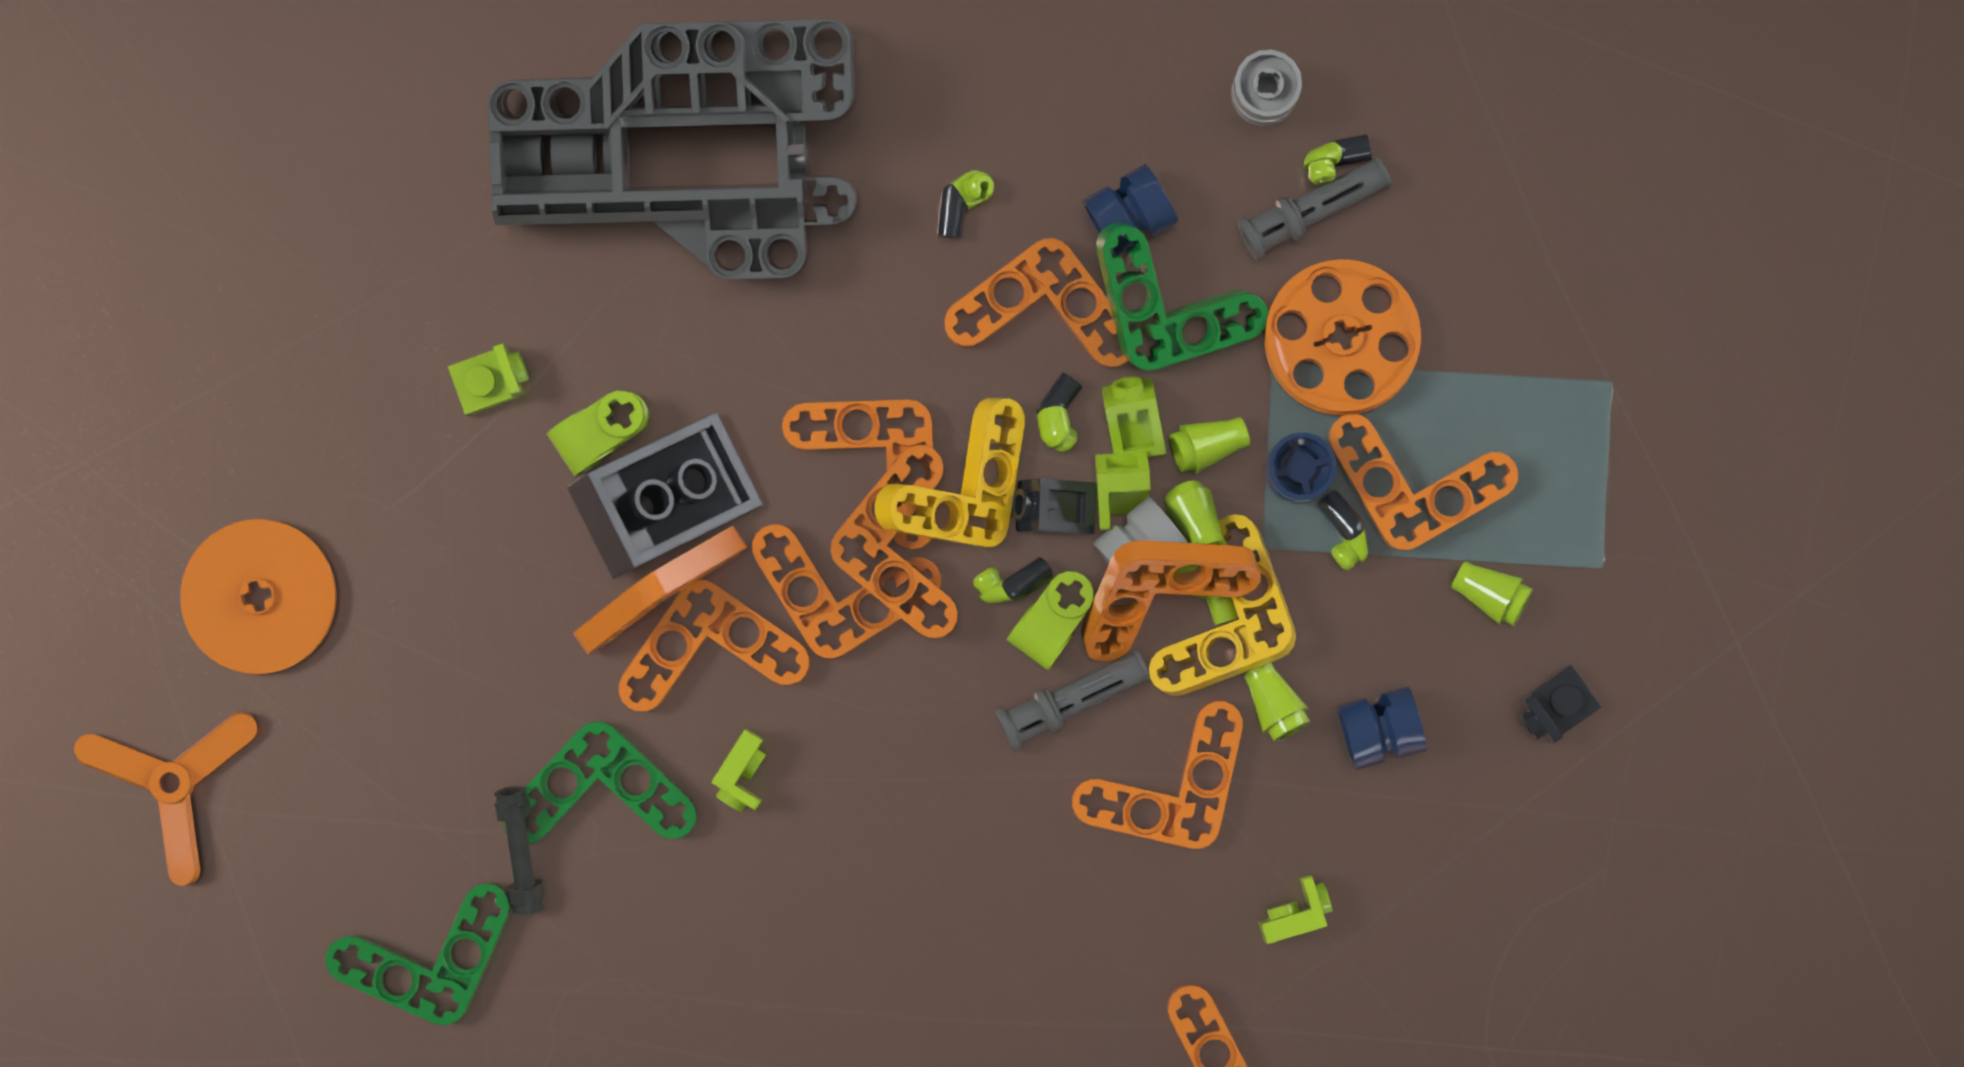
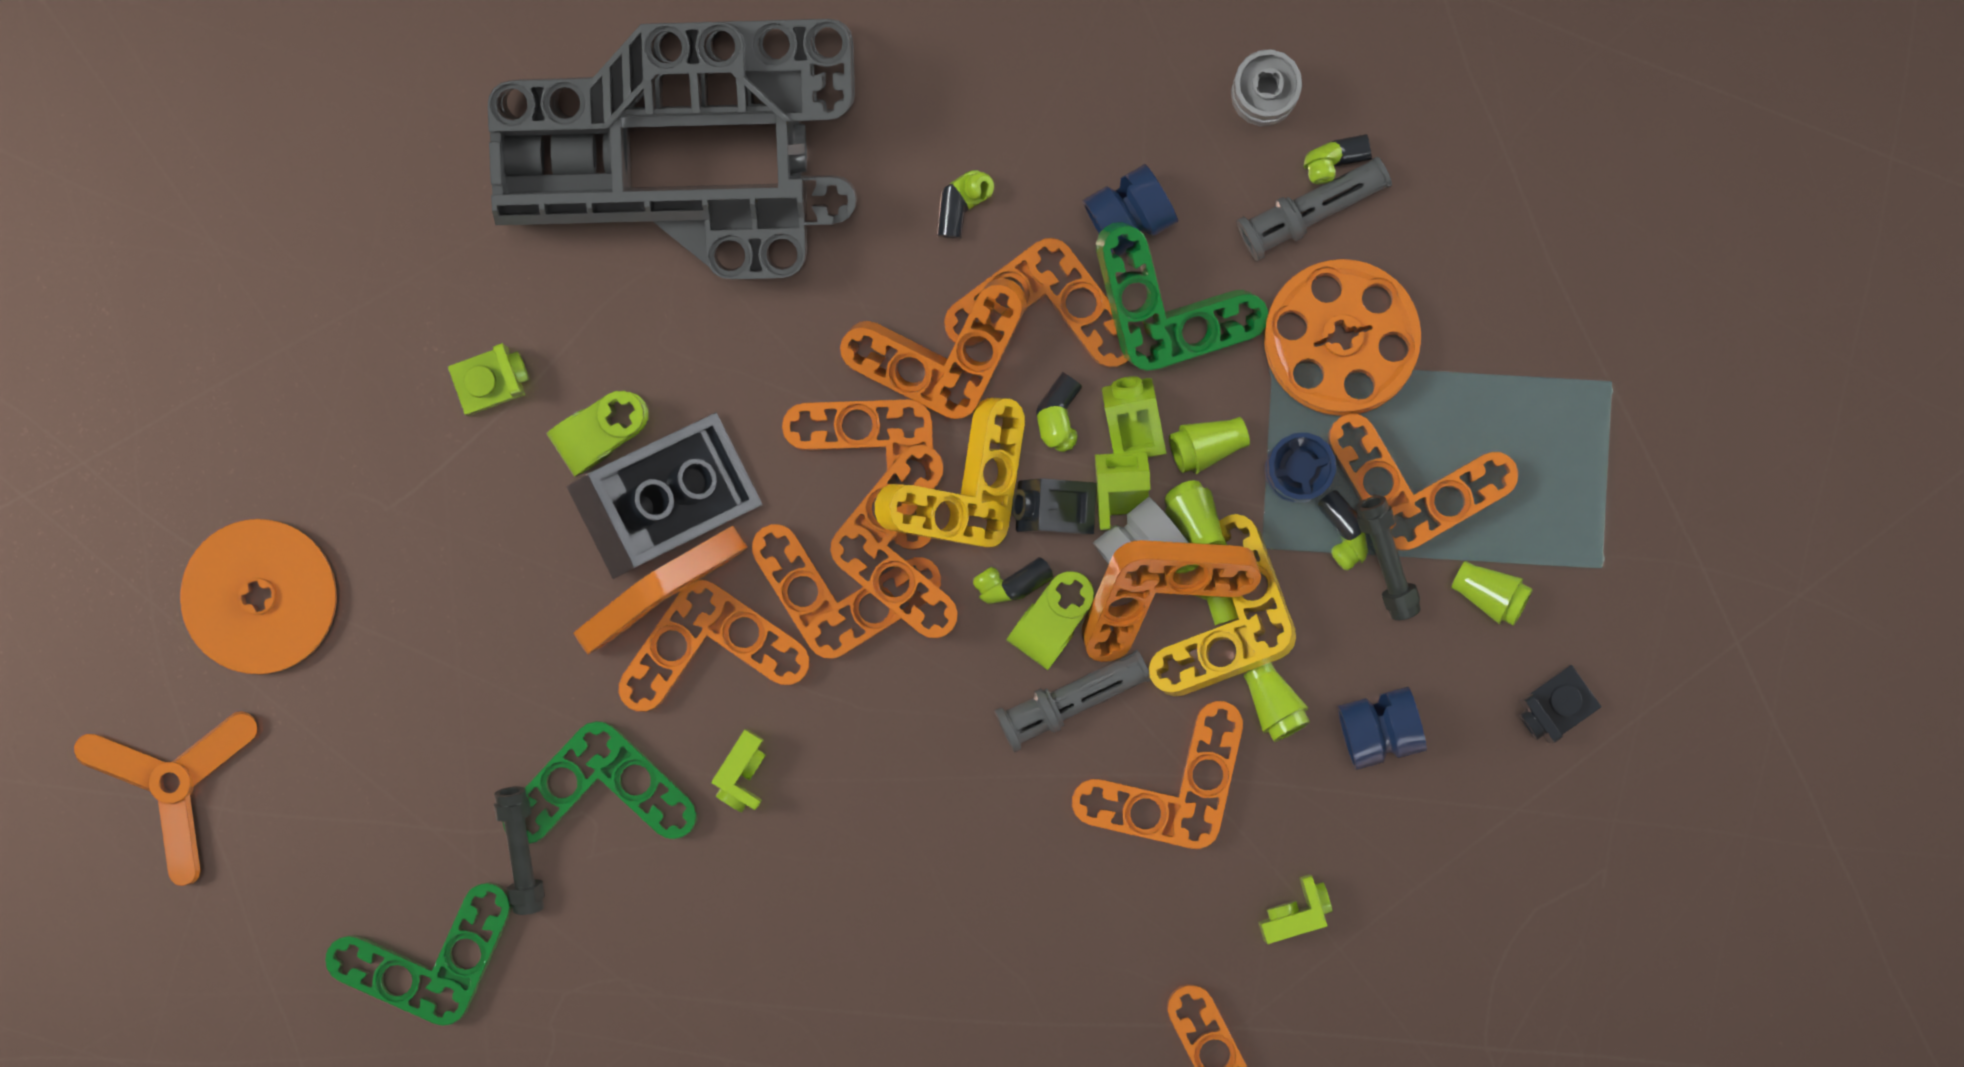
(938, 369): none -> orange beam
(1376, 519): none -> pearl dark grey bar

